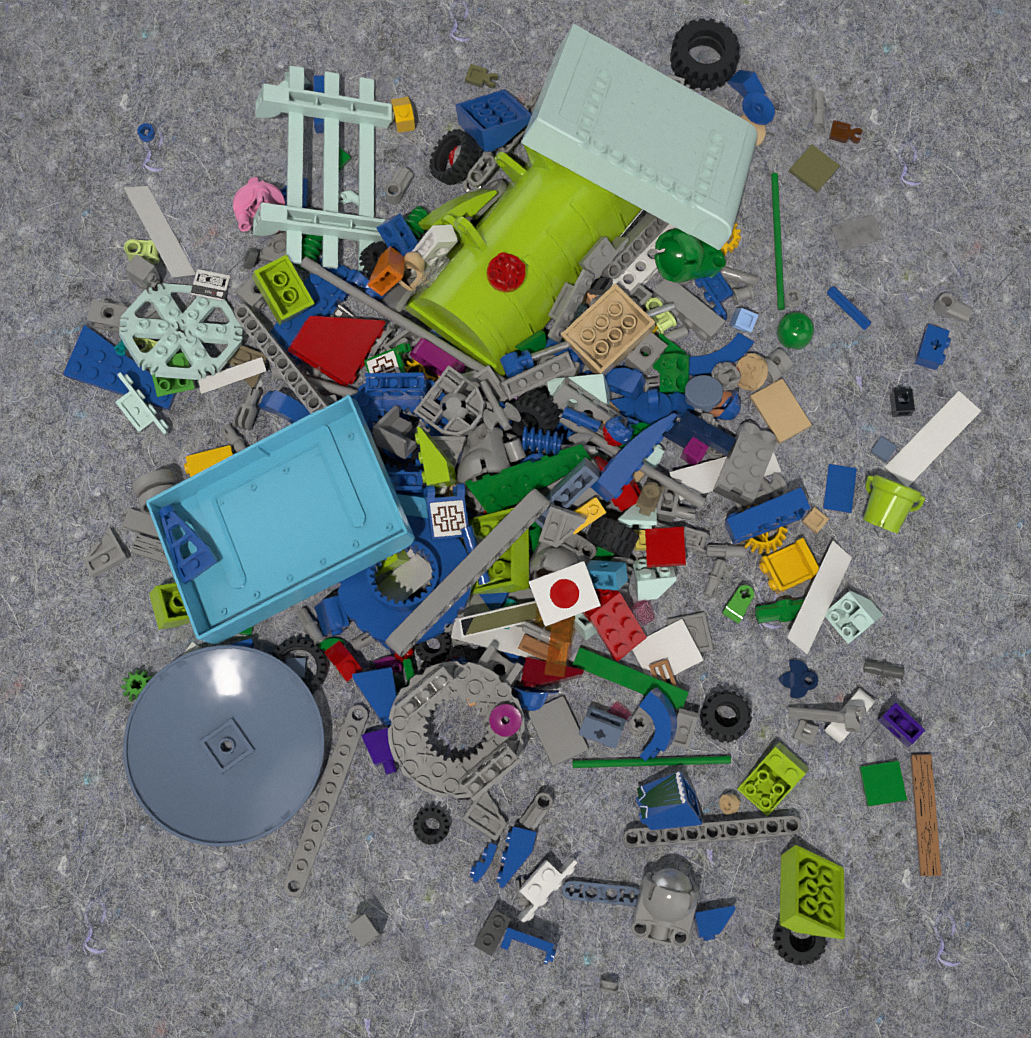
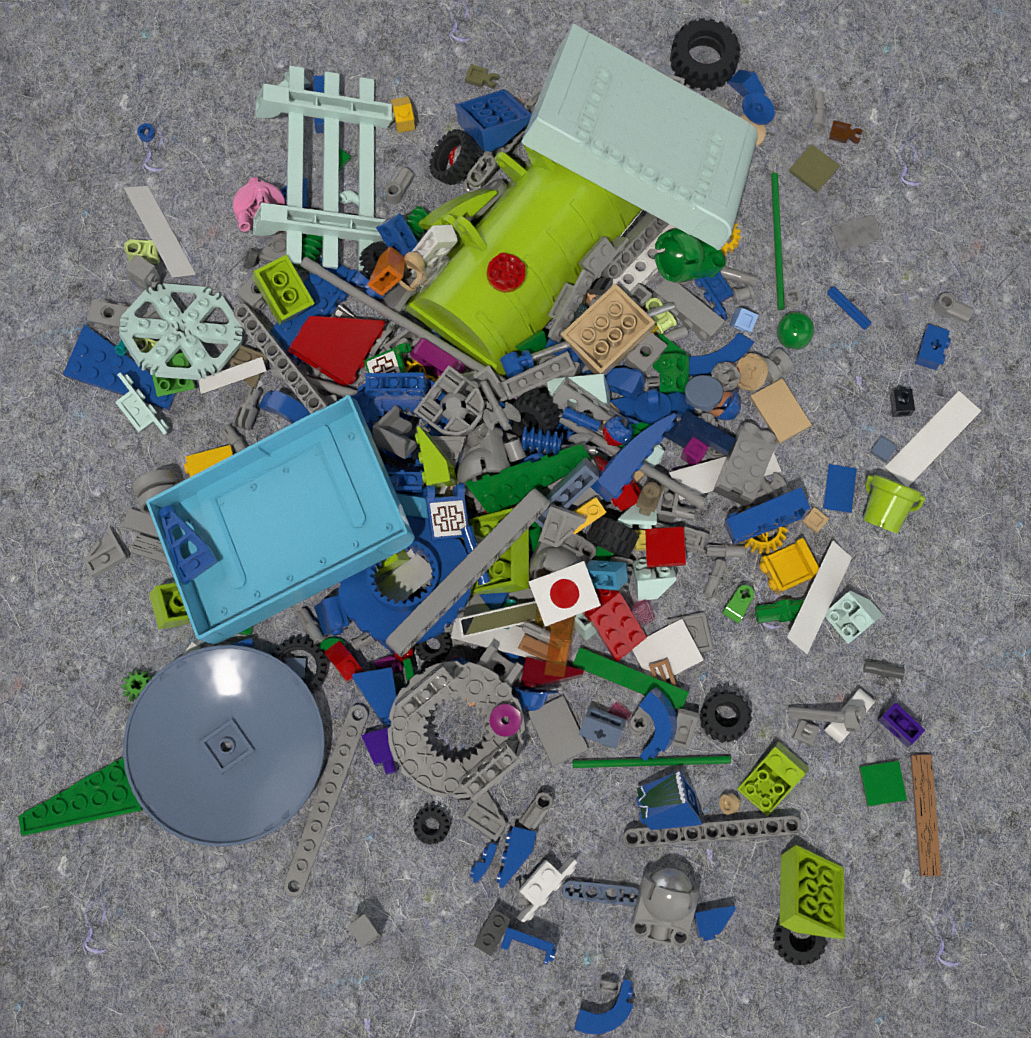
(92, 799): none -> green wing
(210, 285): sticker -> none
(610, 1020): none -> blue arch
(796, 679): dark blue plate -> none

